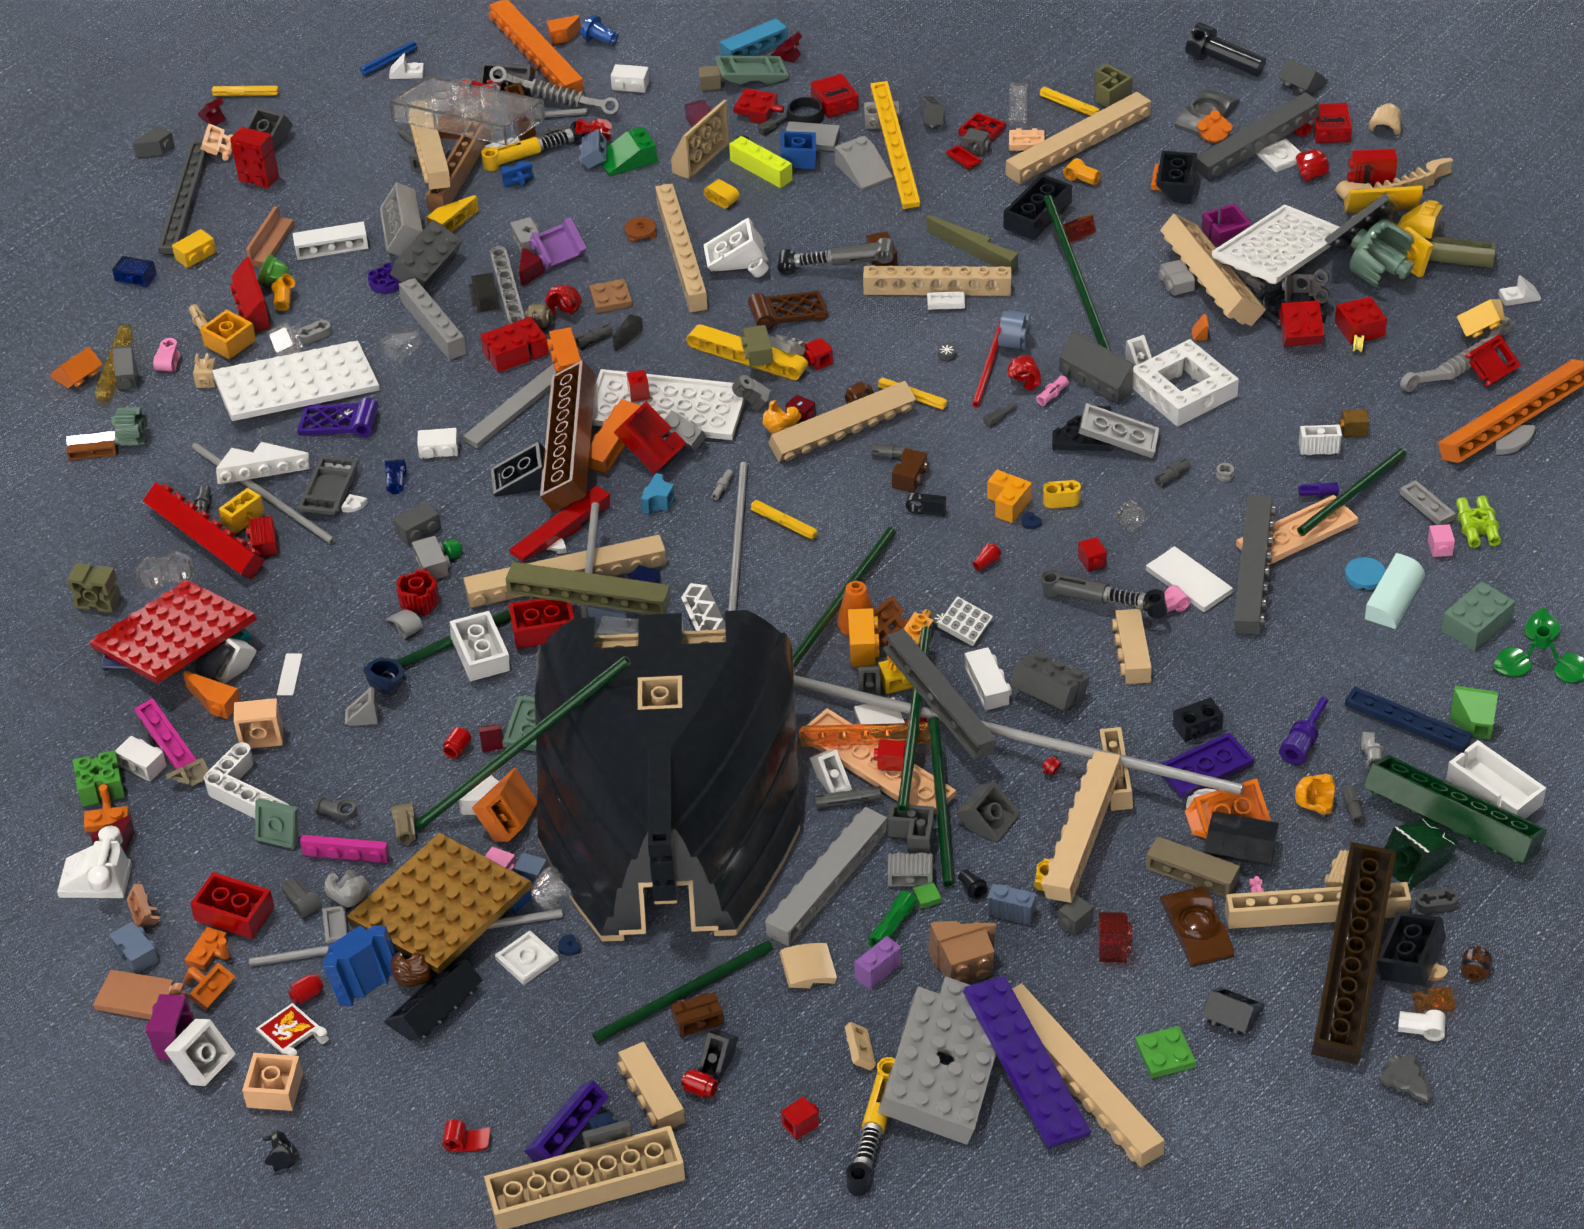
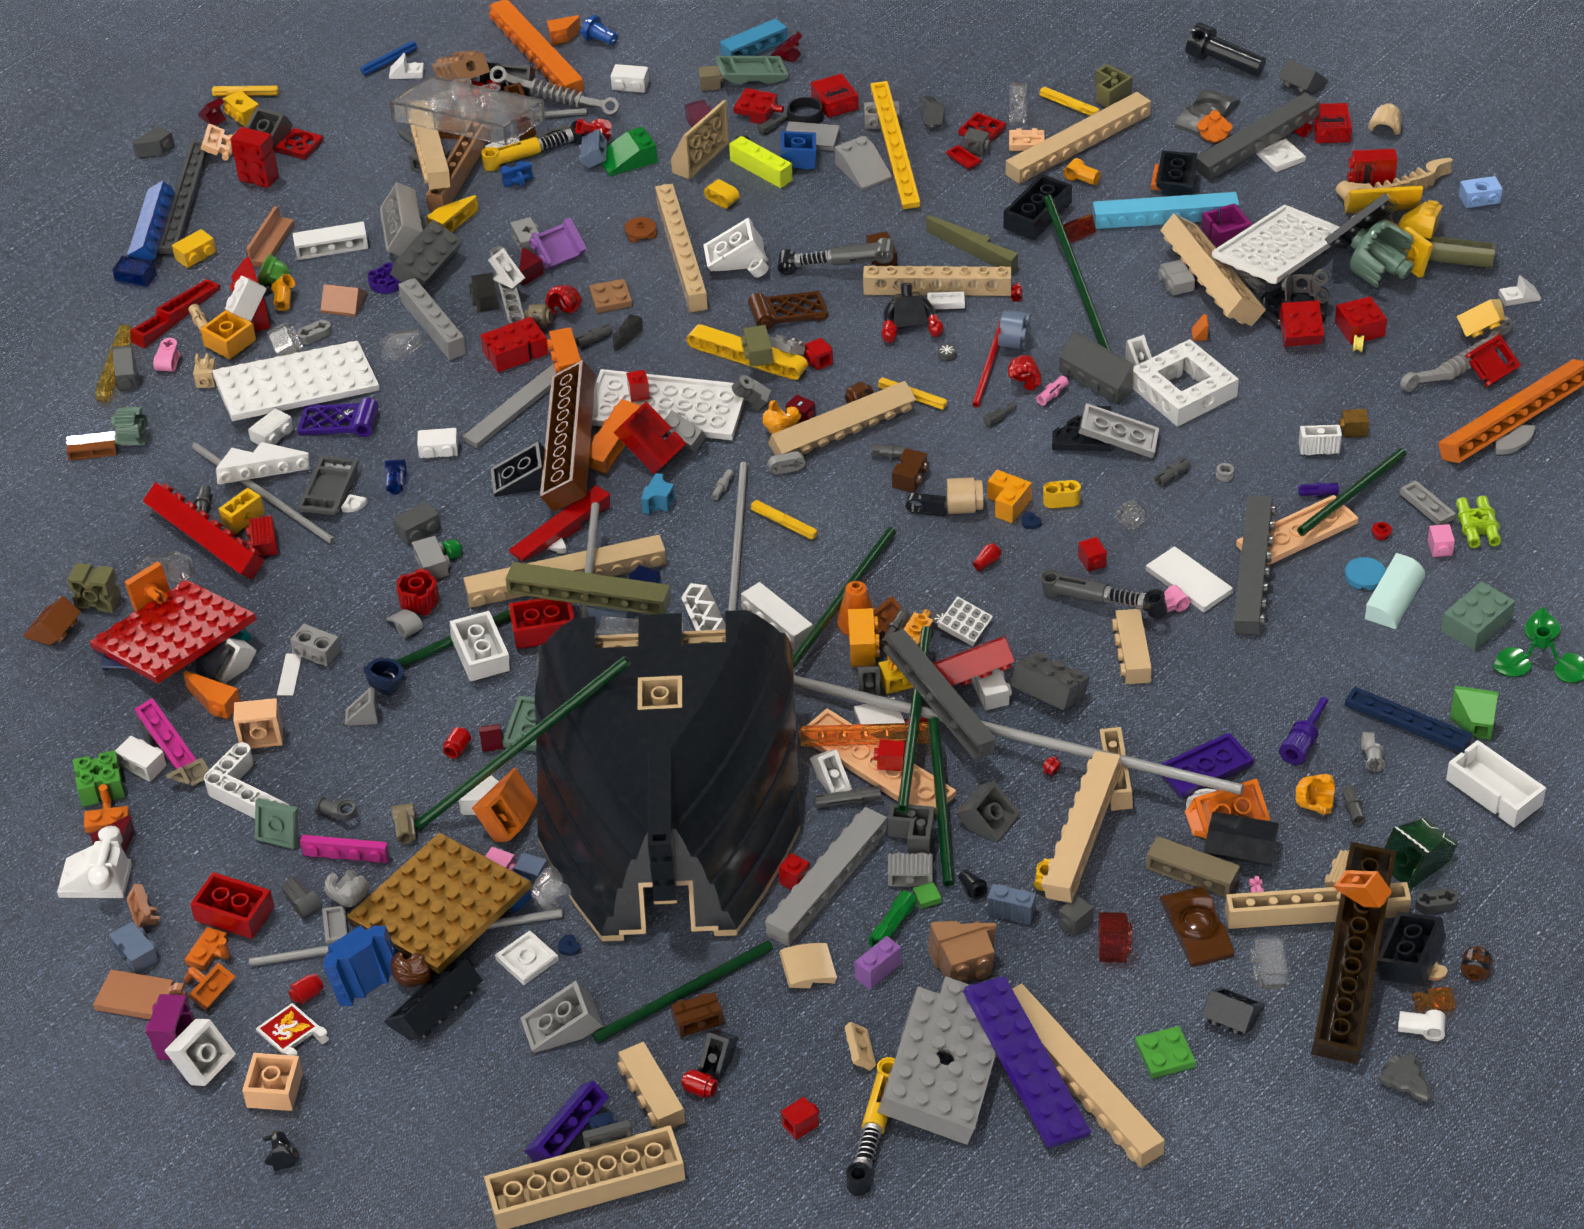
(53, 622): none -> dark orange slope
(77, 368): orange slope -> none
(147, 586): none -> orange tile
(151, 222): none -> blue brick
(171, 313): none -> red slope
(239, 107): none -> yellow brick
(245, 298): none -> white slope
(271, 428): none -> white brick
(299, 151): none -> red piece
(315, 645): none -> light grey brick
(342, 300): none -> nougat slope
(459, 1139): red panel -> none
(461, 65): none -> medium nougat brick
(507, 270): none -> white slope
(561, 1019): none -> light grey slope
(774, 610): none -> white brick
(786, 463): none -> light grey beam
(792, 870): none -> red brick
(897, 624): none -> dark grey pin
(909, 310): none -> black torso
(964, 495): none -> tan piece
(976, 661): none -> slope
(1016, 293): none -> red piece
(1158, 209): none -> medium azure brick
(1197, 719): black brick -> none
(1270, 963): none -> clear piece
(1312, 164): red hair -> none
(1364, 887): none -> orange slope
(1381, 530): none -> red plate
(1455, 809): dark green brick -> none
(1480, 192): none -> light blue brick

